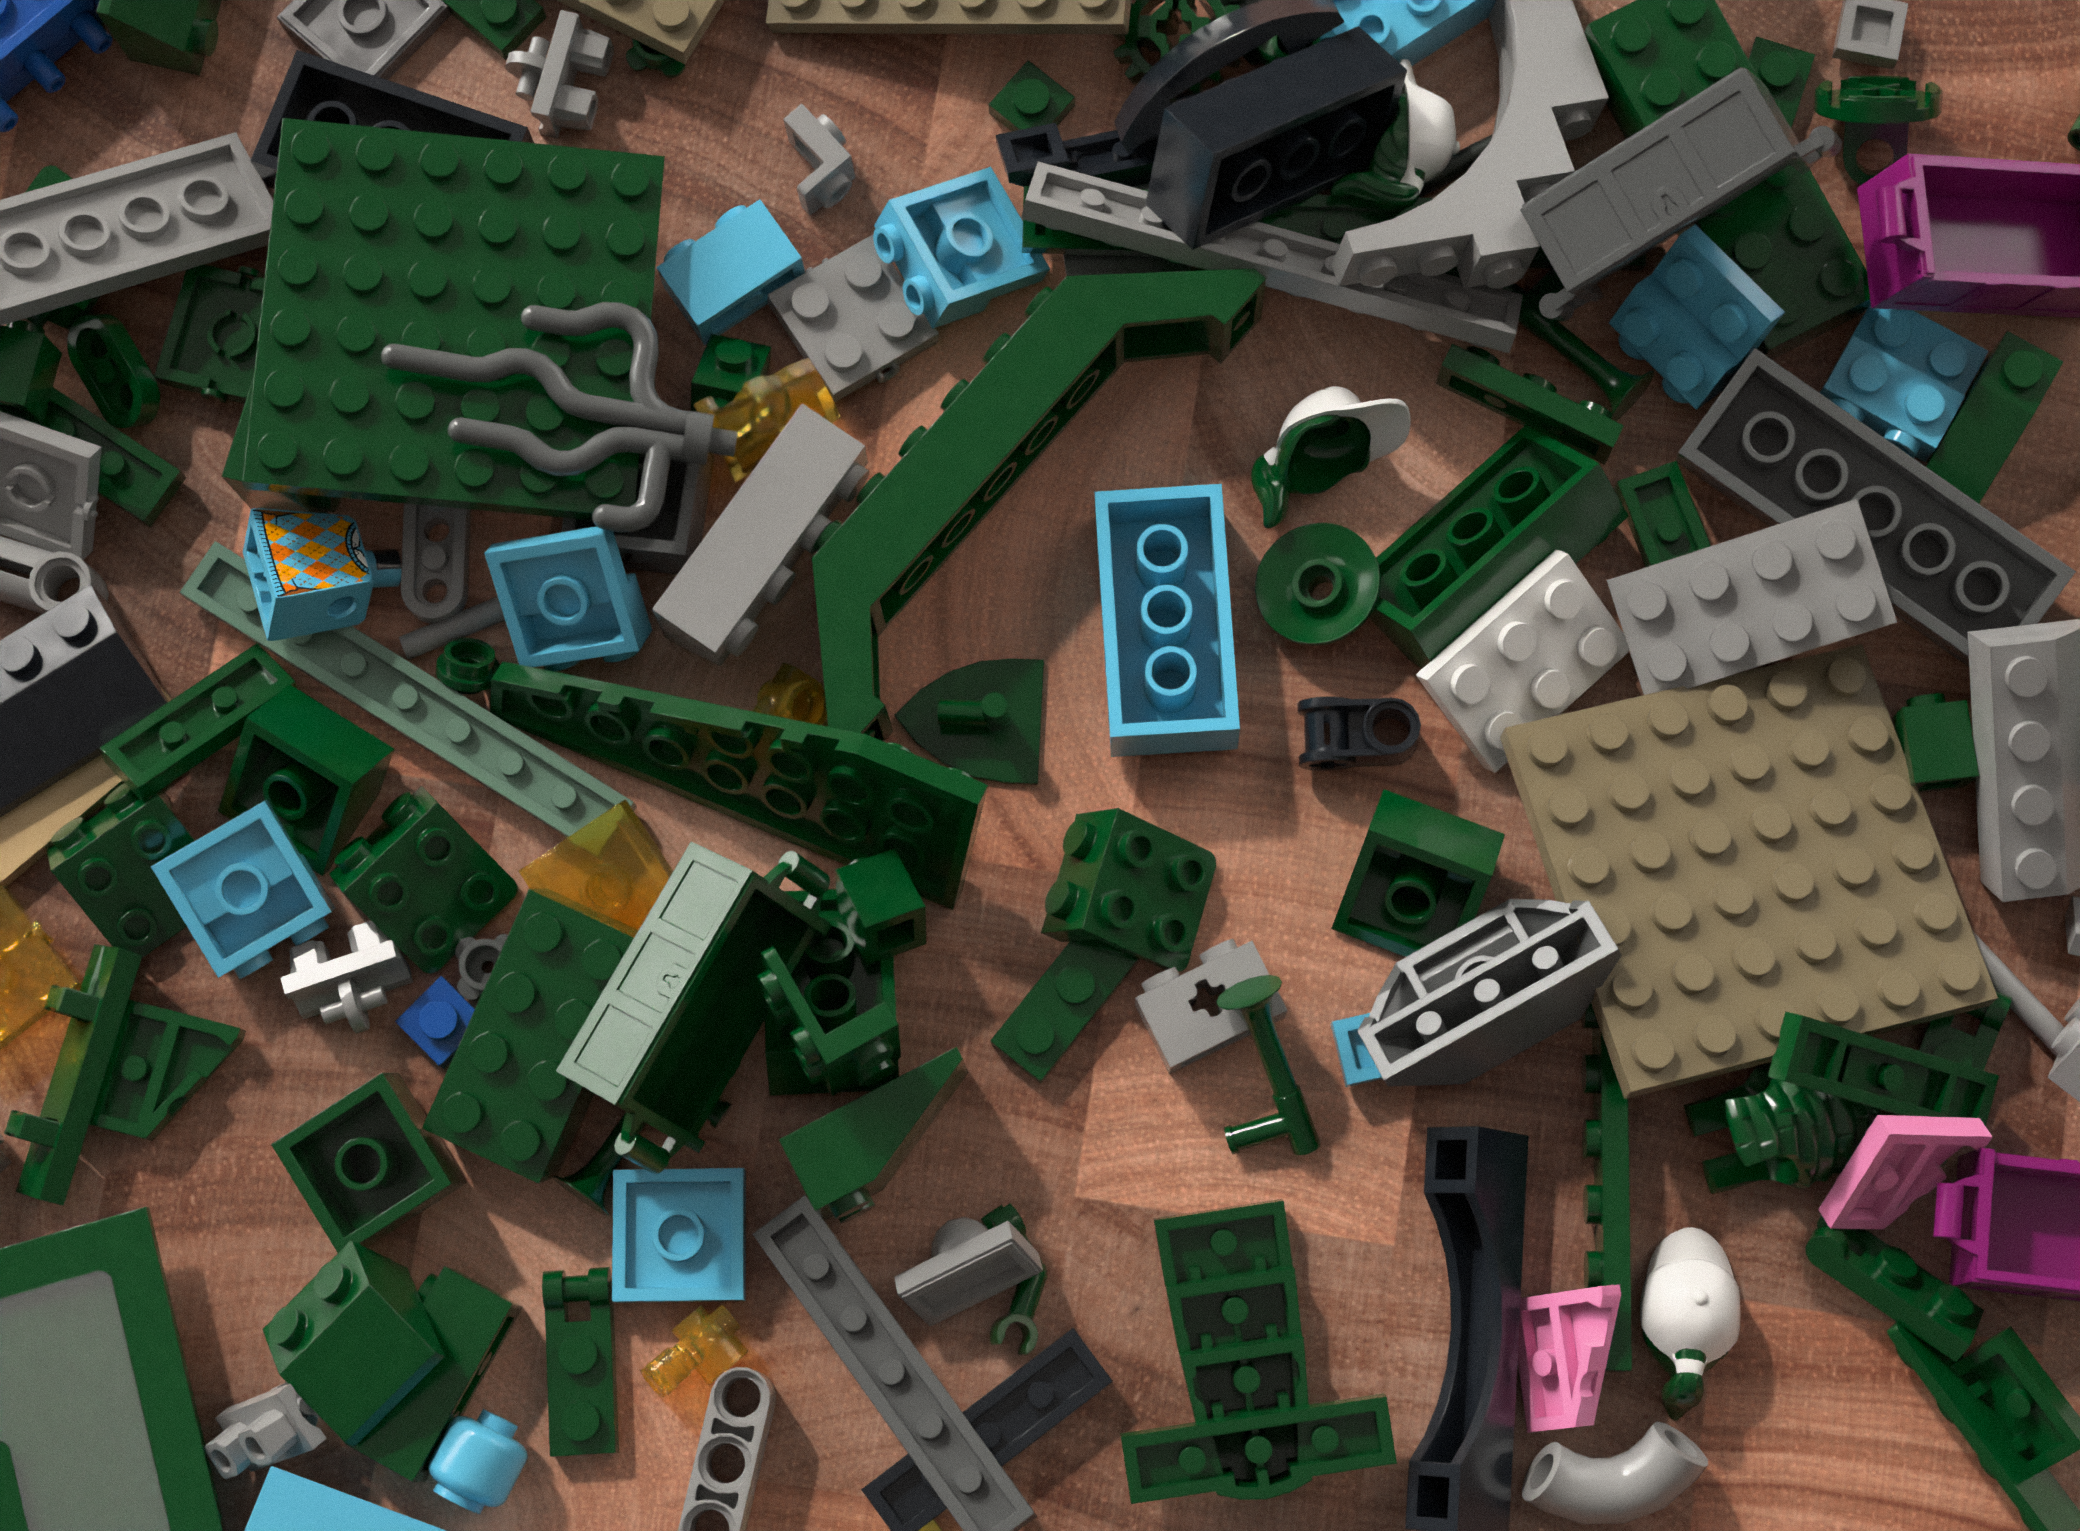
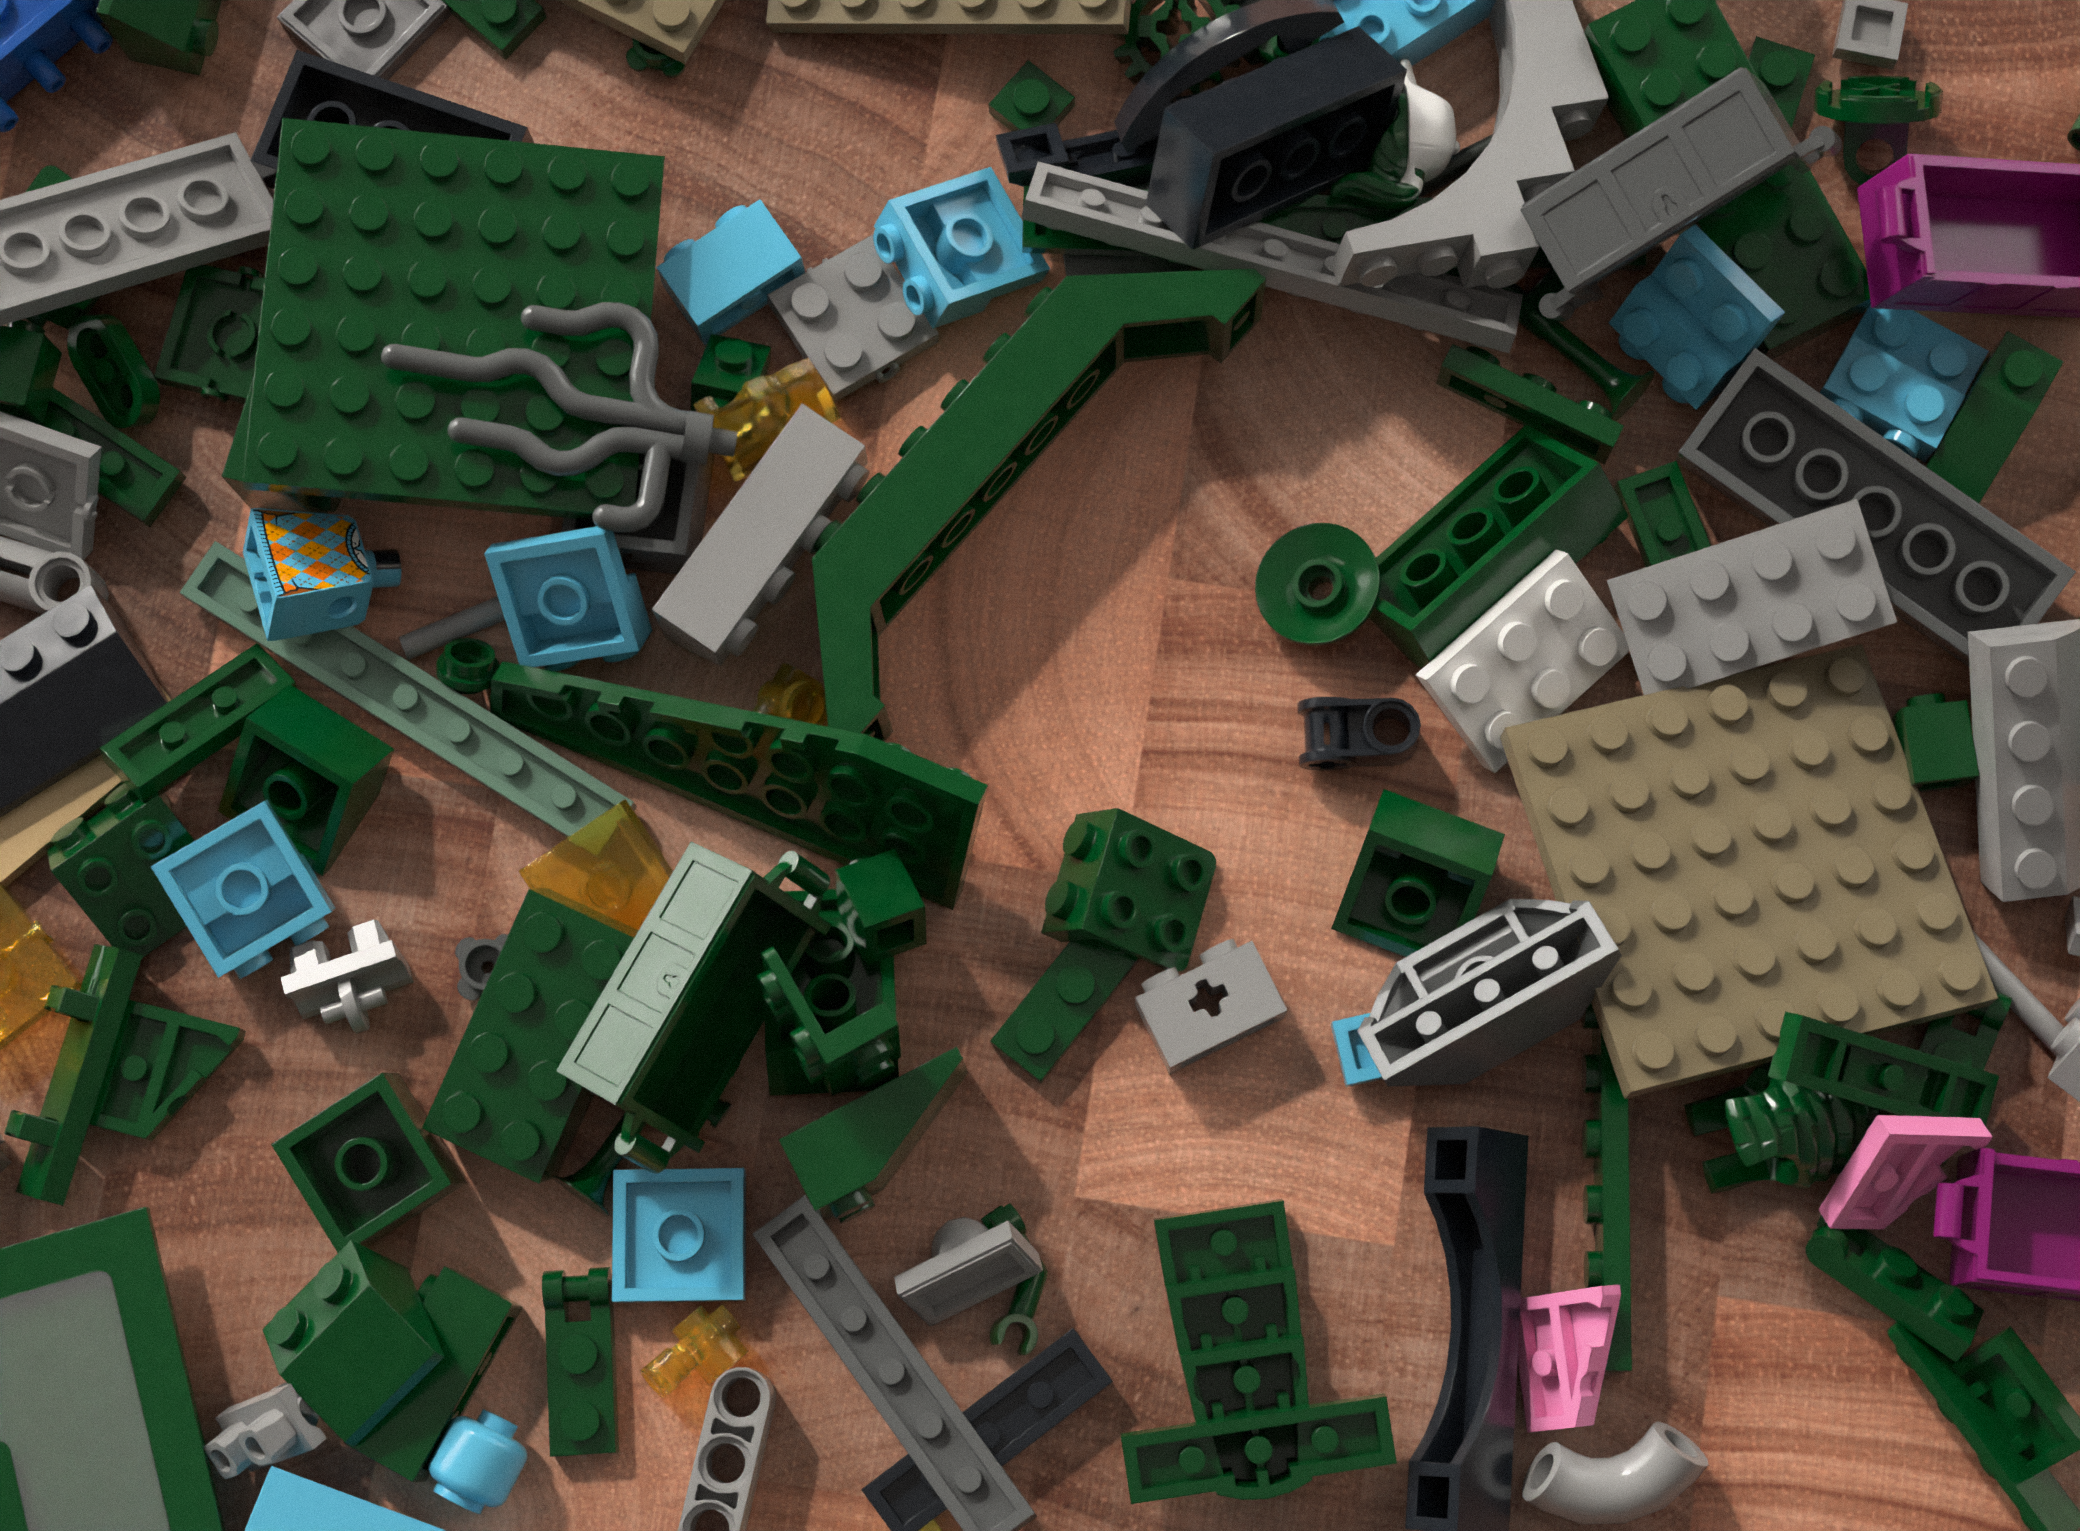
(423, 880): dark green bracket -> none
(435, 563): light grey plate -> none
(438, 1021): blue plate -> none
(556, 99): light grey hips -> none
(823, 149): light grey bracket -> none
(982, 719): dark green shield -> none
(1166, 620): medium azure brick -> none
(1254, 1004): dark green piece -> none
(1323, 444): dark green hair -> none
(1689, 1313): white hair -> none

